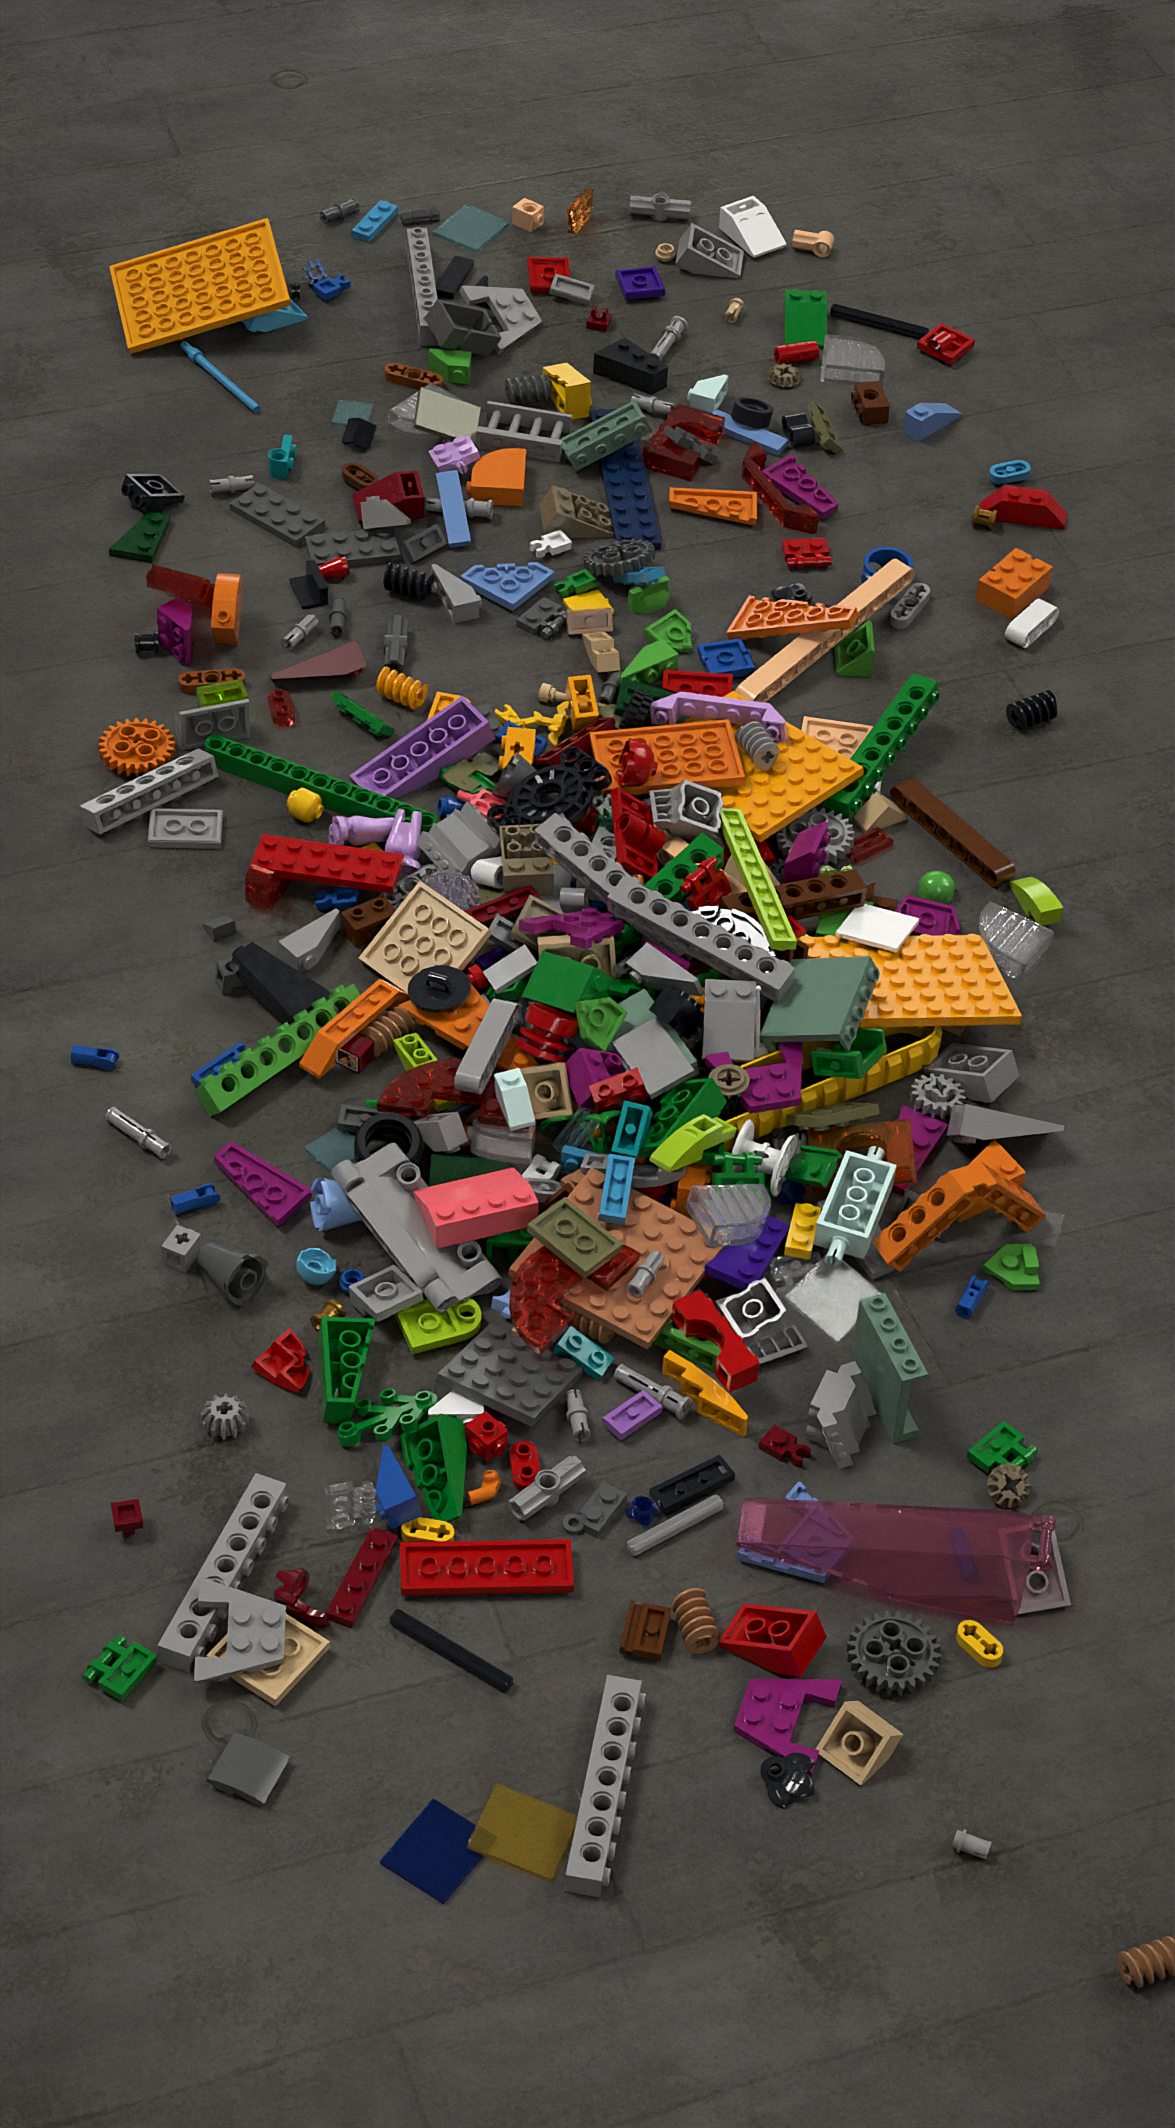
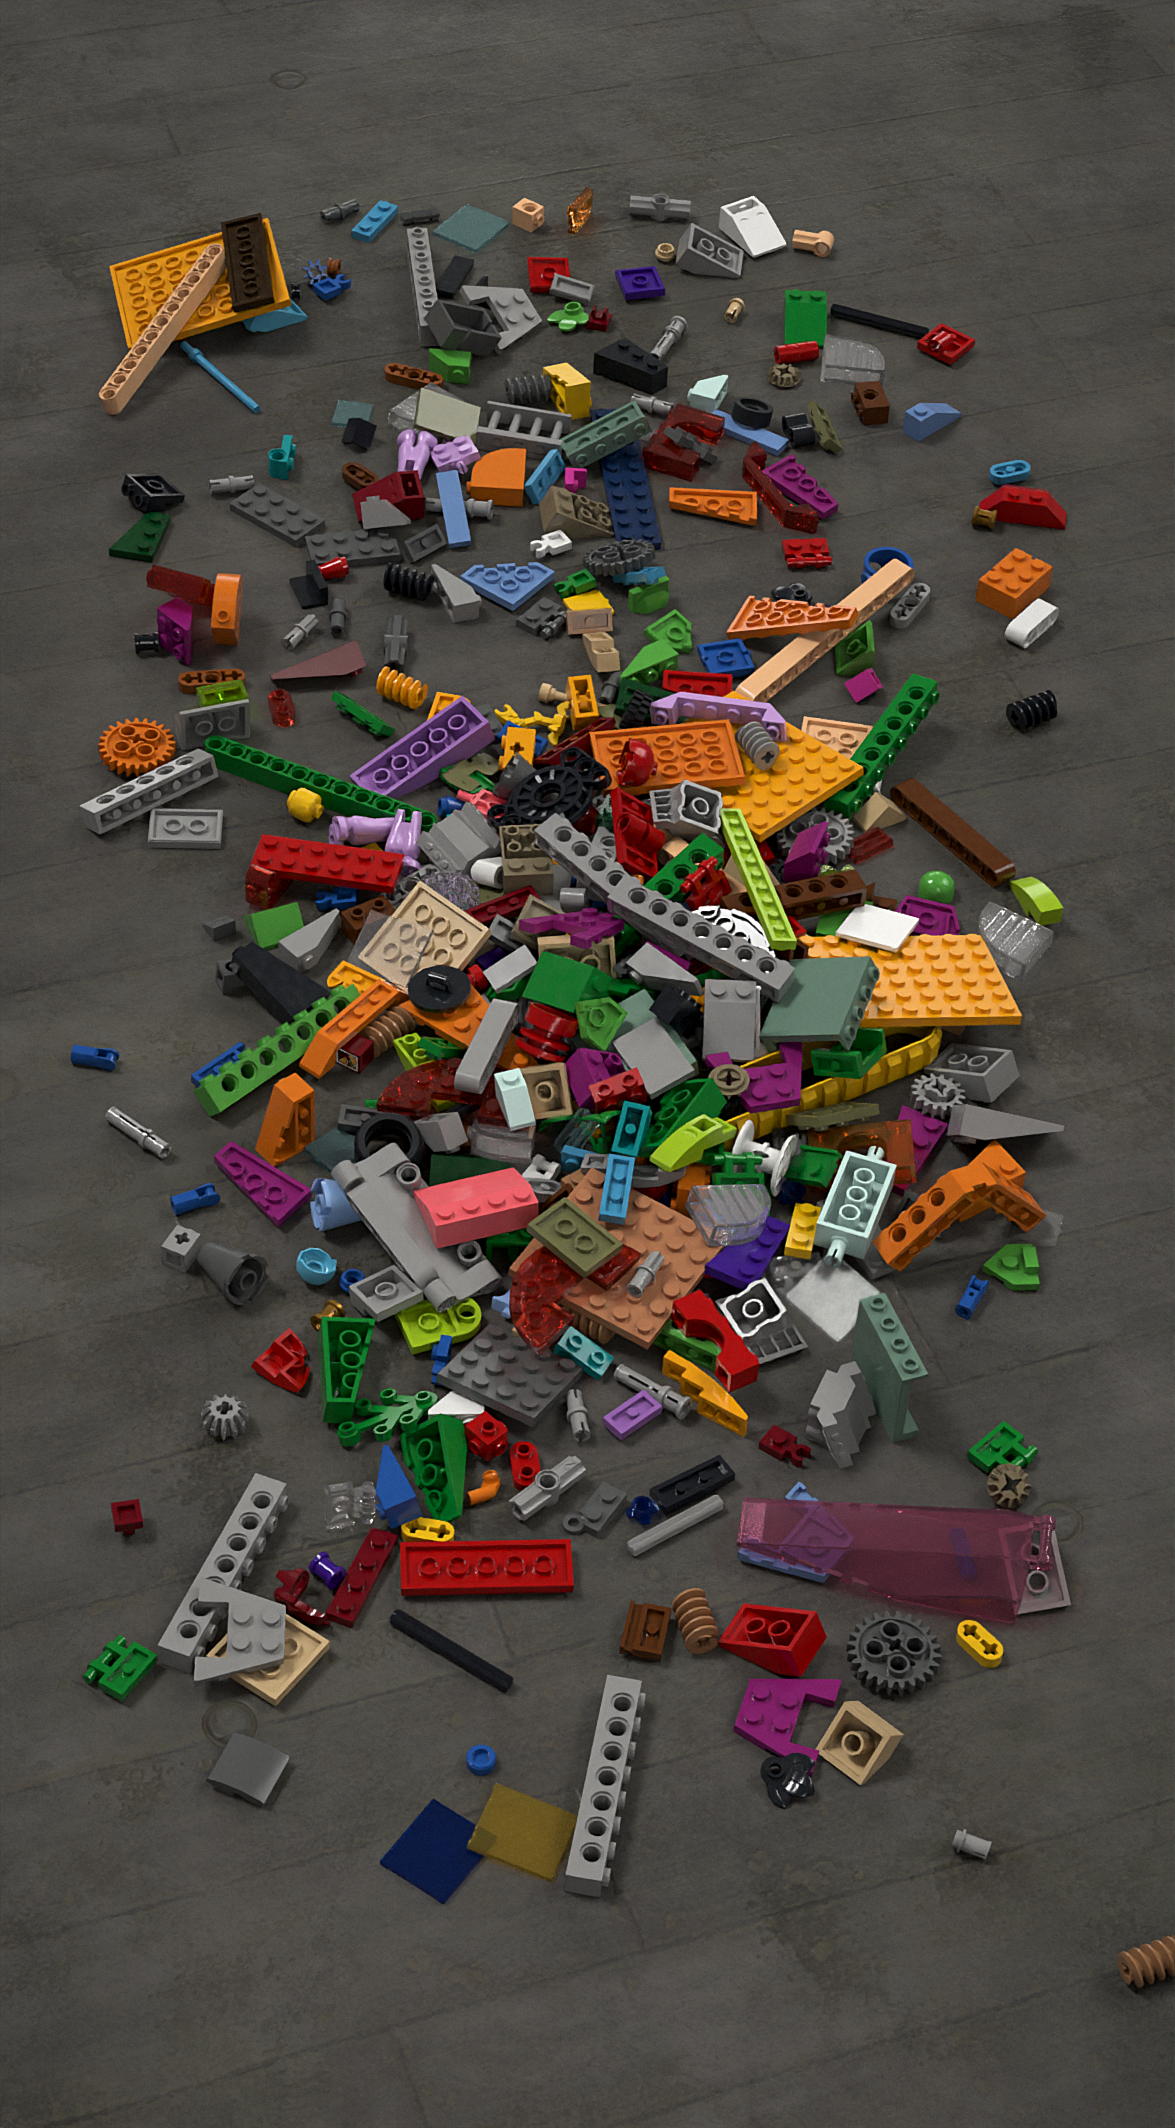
(163, 329): none -> light nougat beam
(247, 262): none -> dark brown plate
(274, 924): none -> bright green slope
(288, 1121): none -> orange wedge
(327, 1570): none -> dark purple bush
(333, 267): none -> dark orange bush
(350, 974): none -> light orange plate
(390, 948): none -> clear piece
(411, 456): none -> lavender piece
(440, 1048): none -> green plate
(441, 1355): none -> blue plate
(480, 1760): none -> blue tile
(544, 476): none -> dark azure plate
(569, 317): none -> bright green plate
(575, 479): none -> dark pink bracket
(863, 685): none -> dark pink panel

